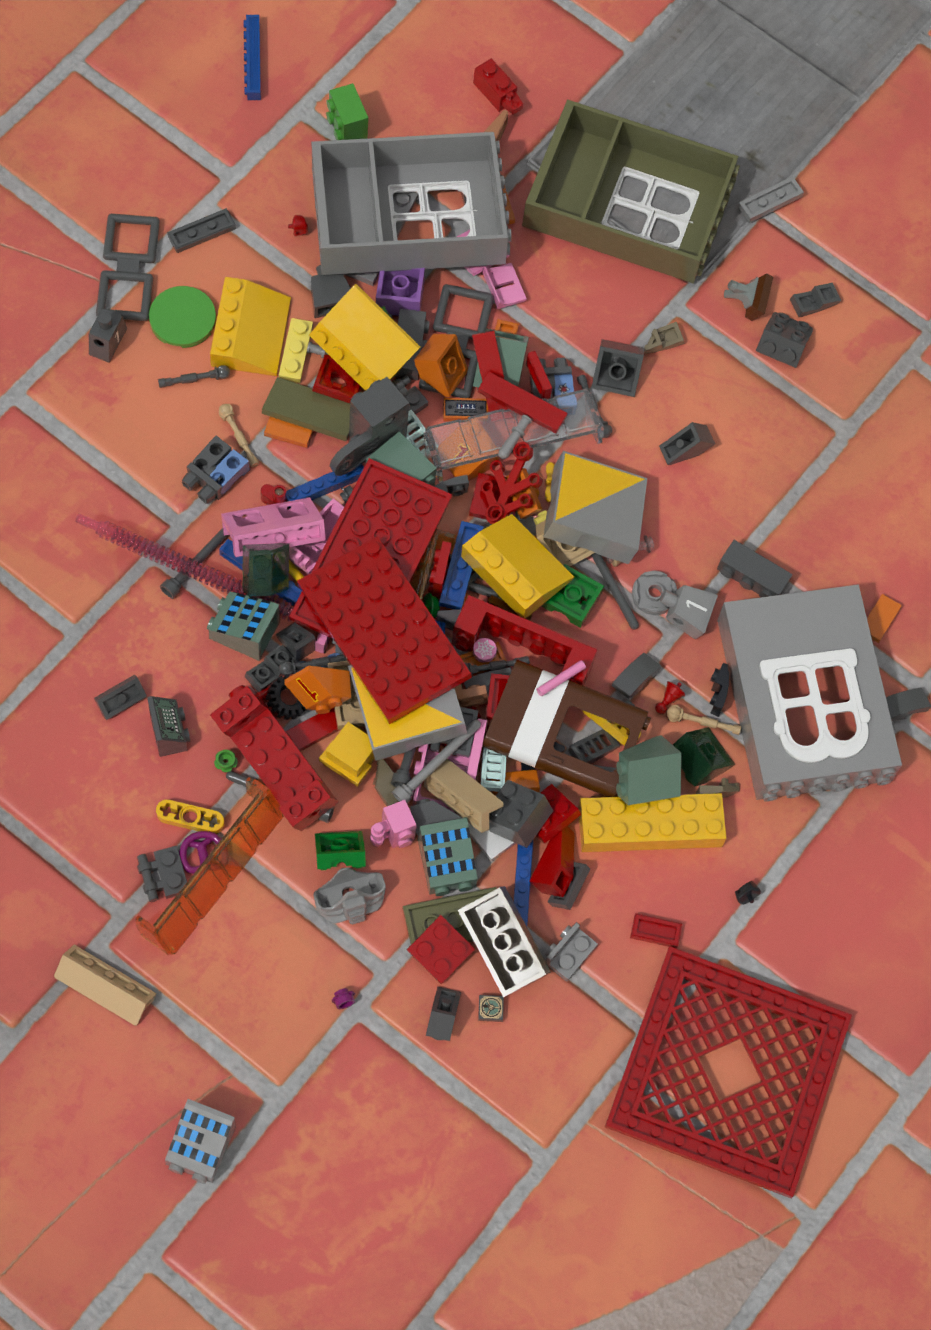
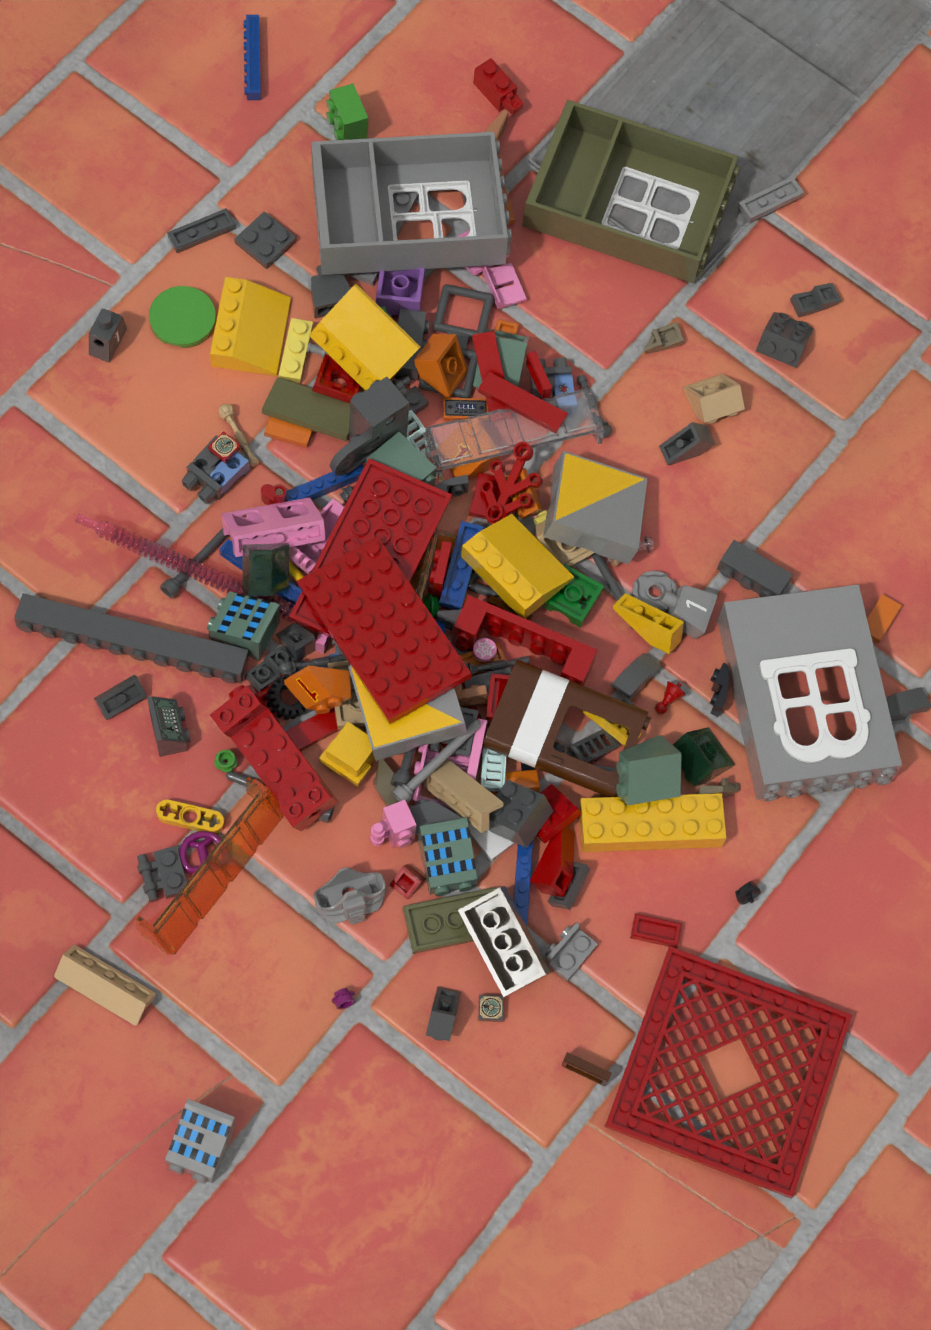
(129, 264): dark grey bar -> none
(131, 638): none -> dark grey brick
(221, 372): dark grey piece -> none
(224, 447): none -> tile
(265, 240): none -> dark grey plate
(299, 225): red piece -> none
(340, 849): green brick -> none
(407, 881): none -> red slope
(440, 949): red plate -> none
(517, 432): light grey piece -> none
(549, 472): yellow piece -> none
(560, 678): bright pink piece -> none
(586, 1069): none -> reddish brown tile
(618, 368): dark grey slope -> none
(650, 623): none -> yellow slope
(676, 713): tan piece -> none
(714, 398): none -> tan slope
(753, 295): piece -> none

